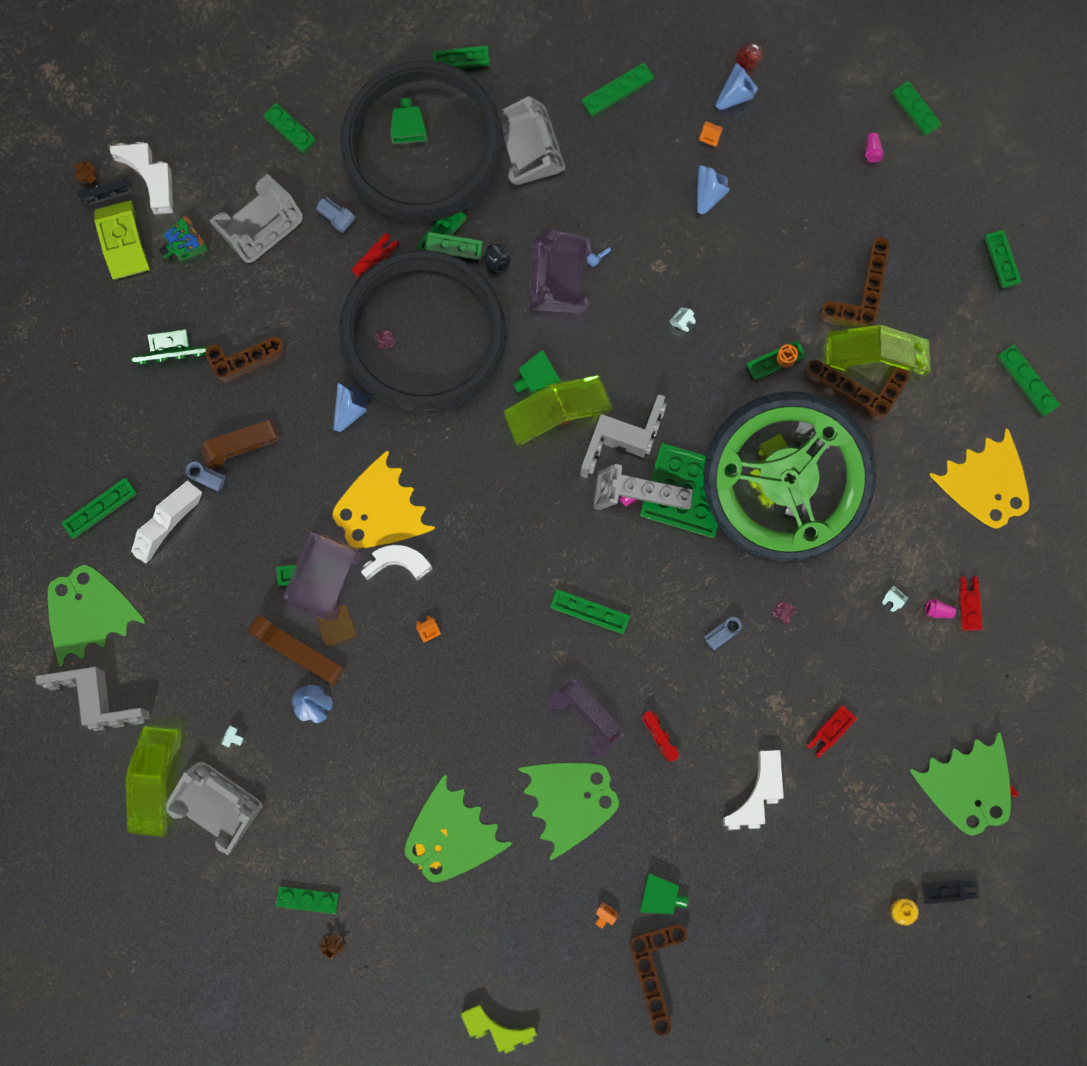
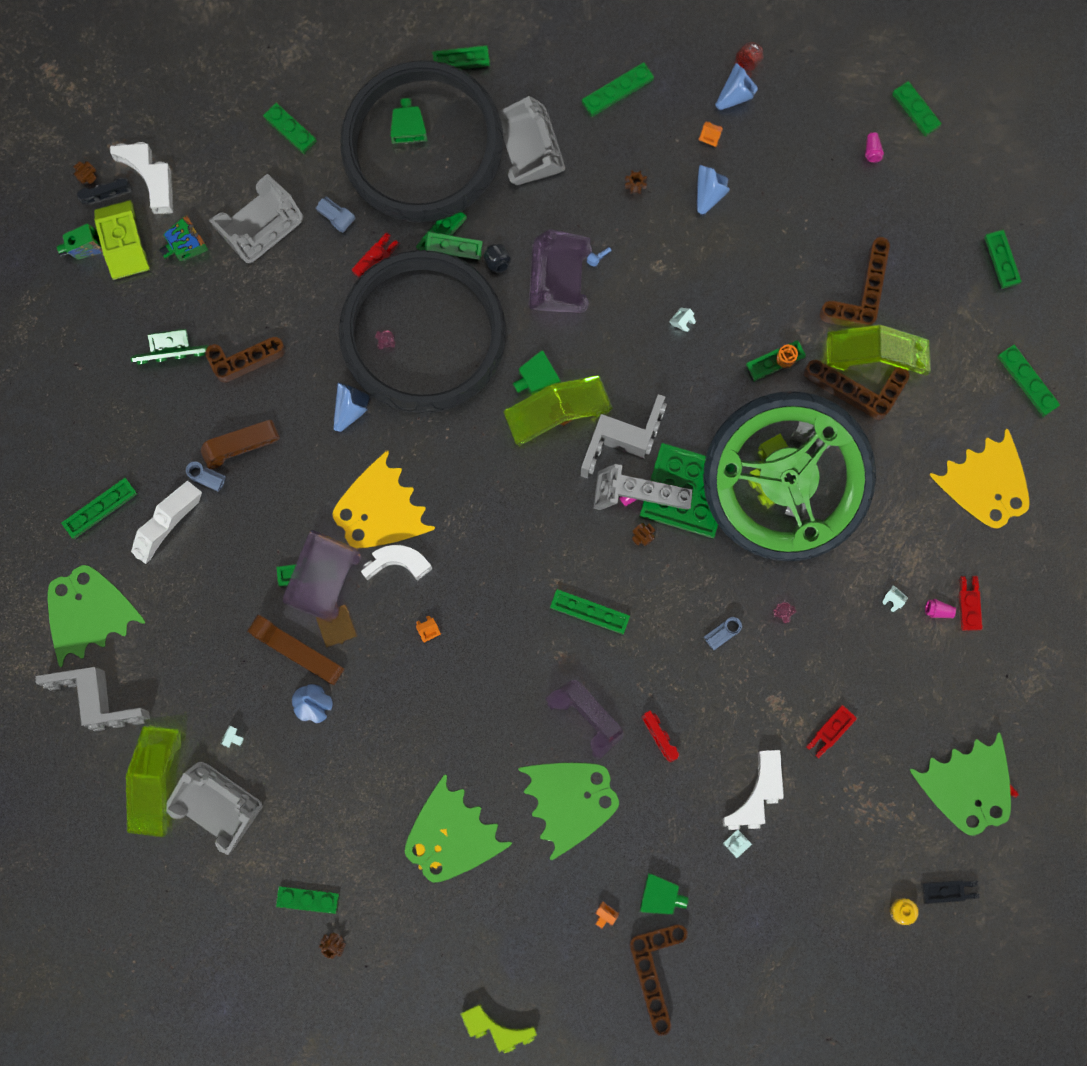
(81, 243): none -> green torso
(636, 176): none -> reddish brown gear
(643, 534): none -> reddish brown gear
(737, 843): none -> light aqua tile

